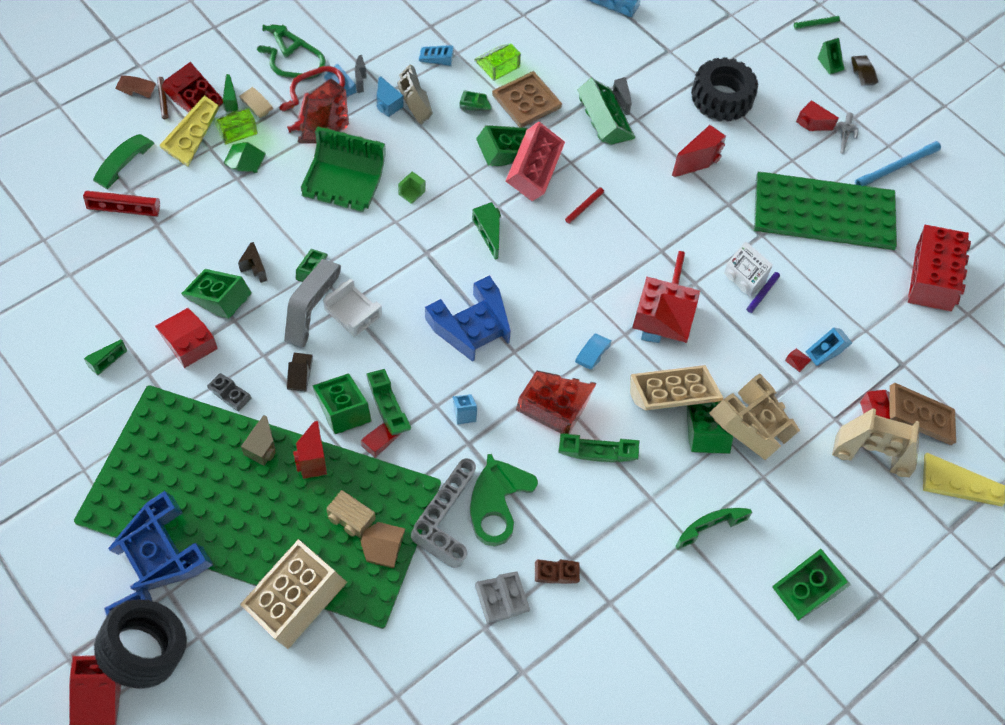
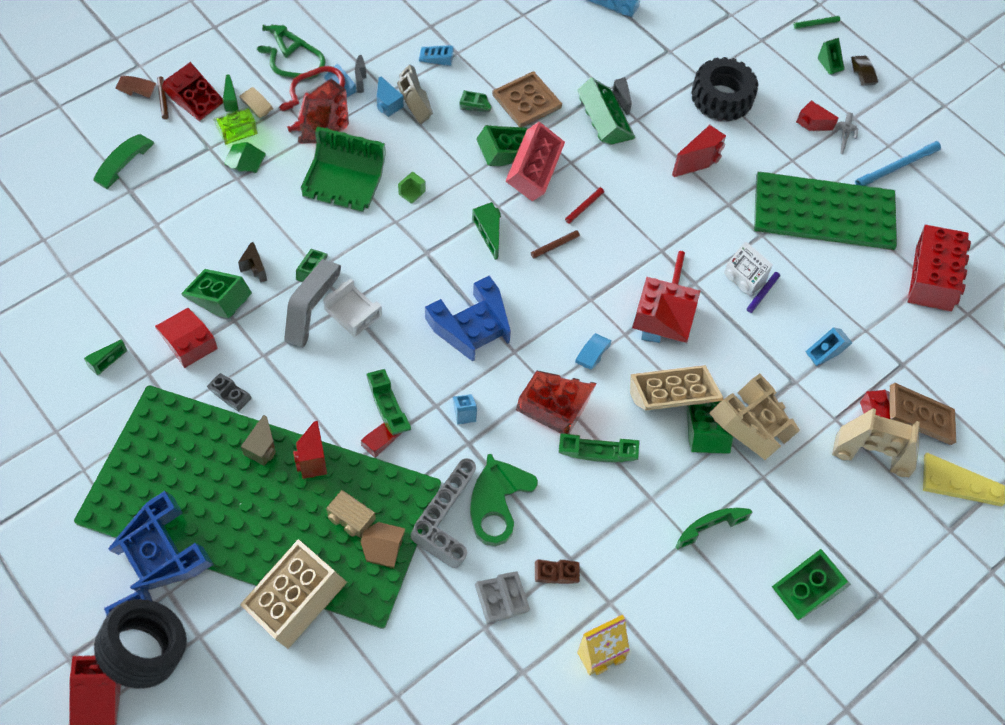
(121, 203): red brick -> none
(189, 133): light yellow wing -> none
(299, 371): dark brown slope -> none
(342, 403): green slope -> none
(499, 61): clear neon green slope -> none
(550, 246): none -> copper bar
(604, 646): none -> yellow slope
(797, 360): red slope -> none

